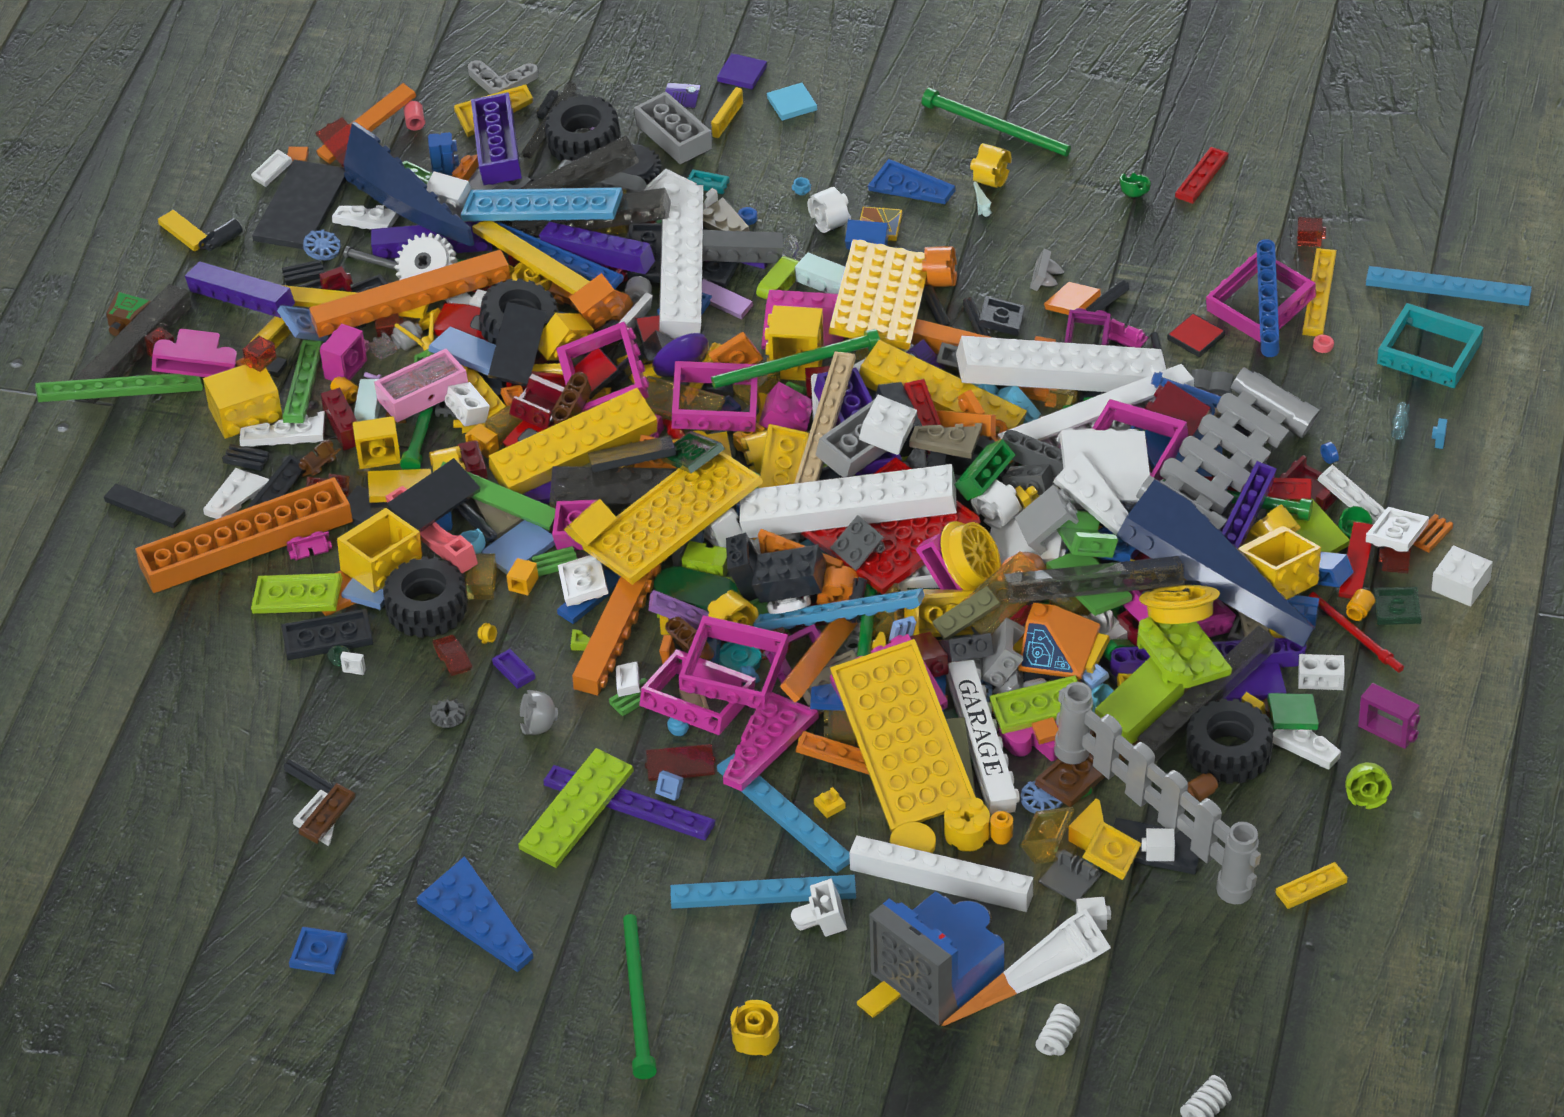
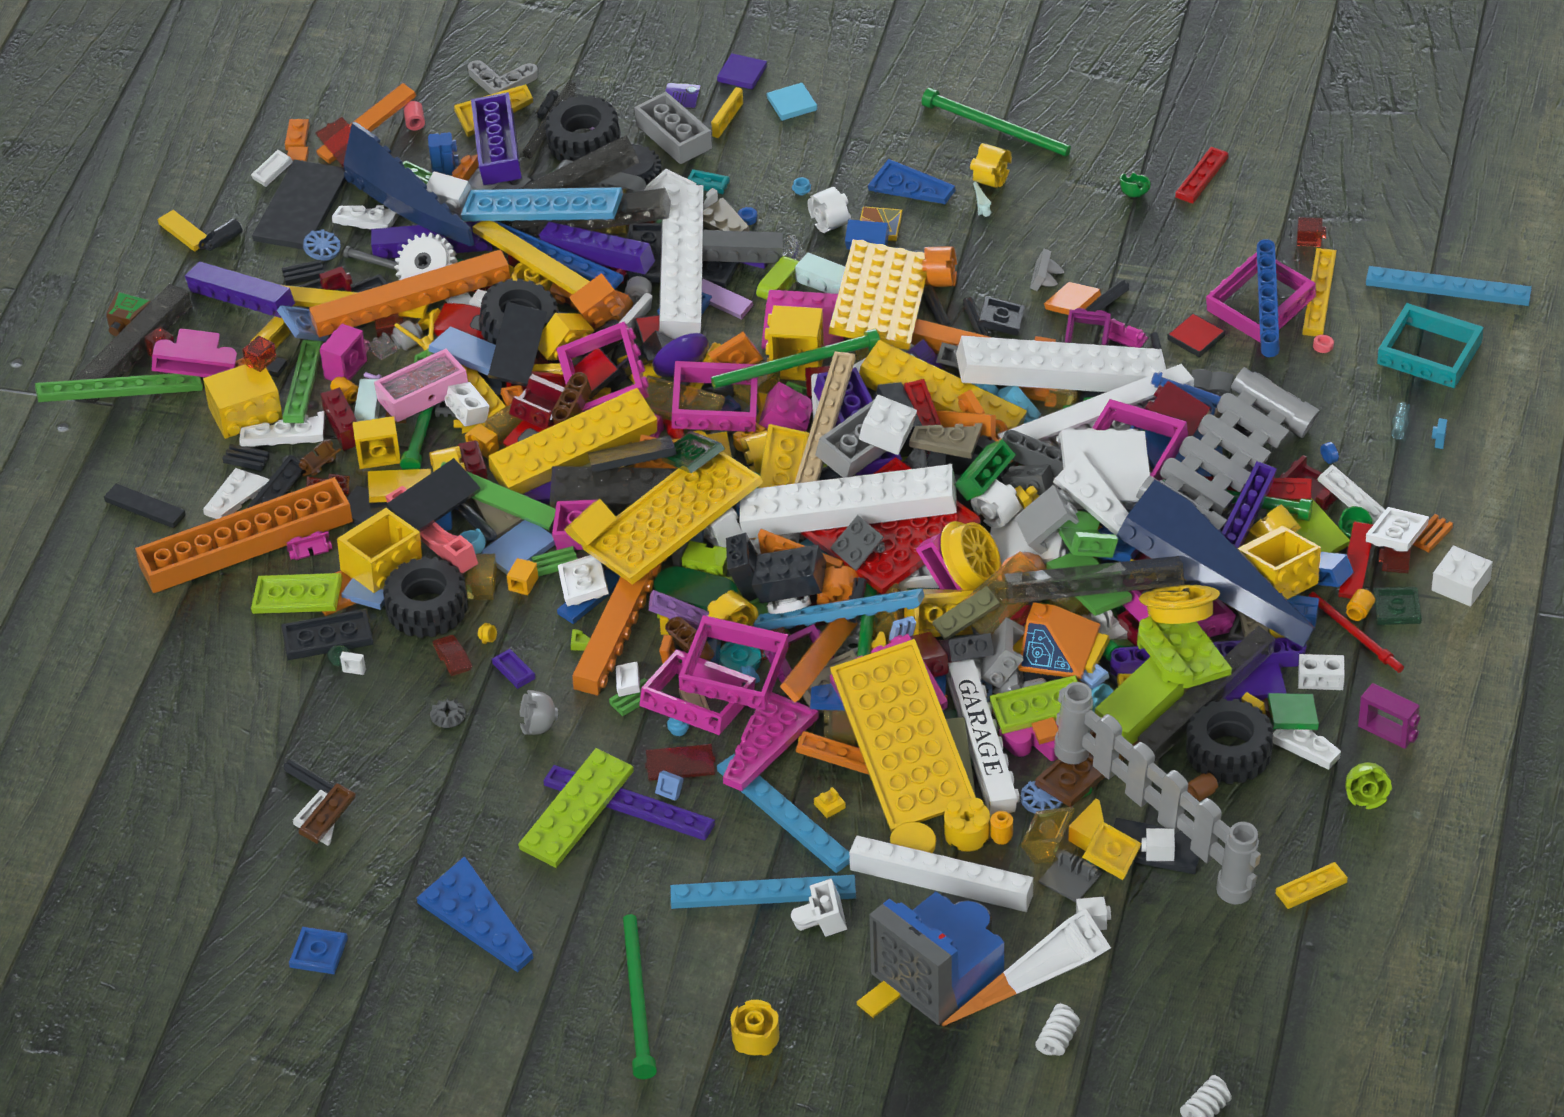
(297, 133): none -> orange plate

